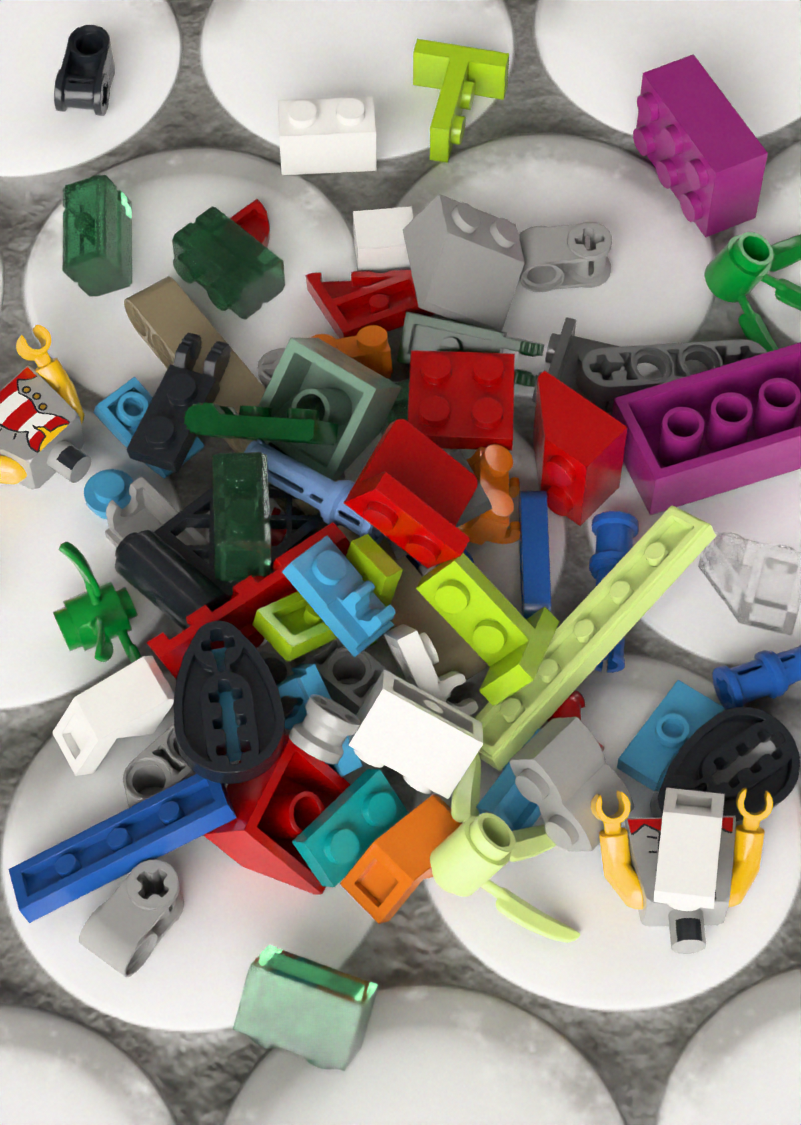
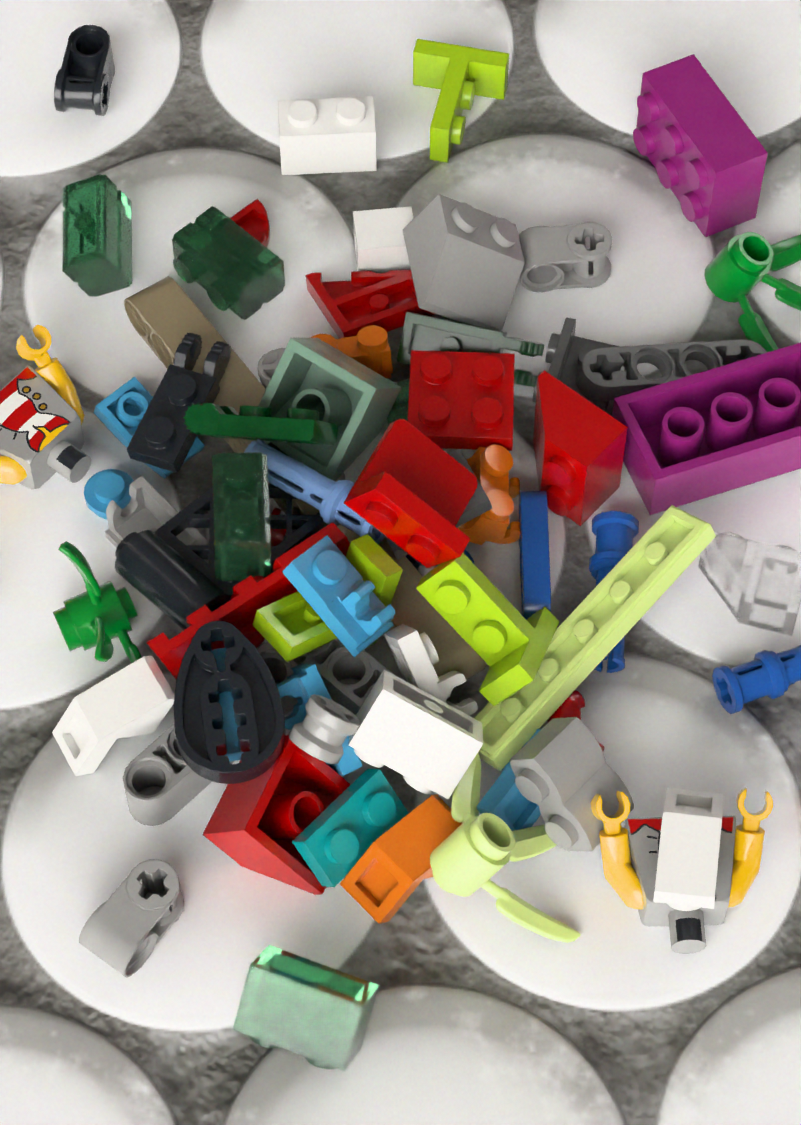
(119, 845): blue plate -> none
(665, 732): dark azure plate -> none
(717, 746): black piece -> none

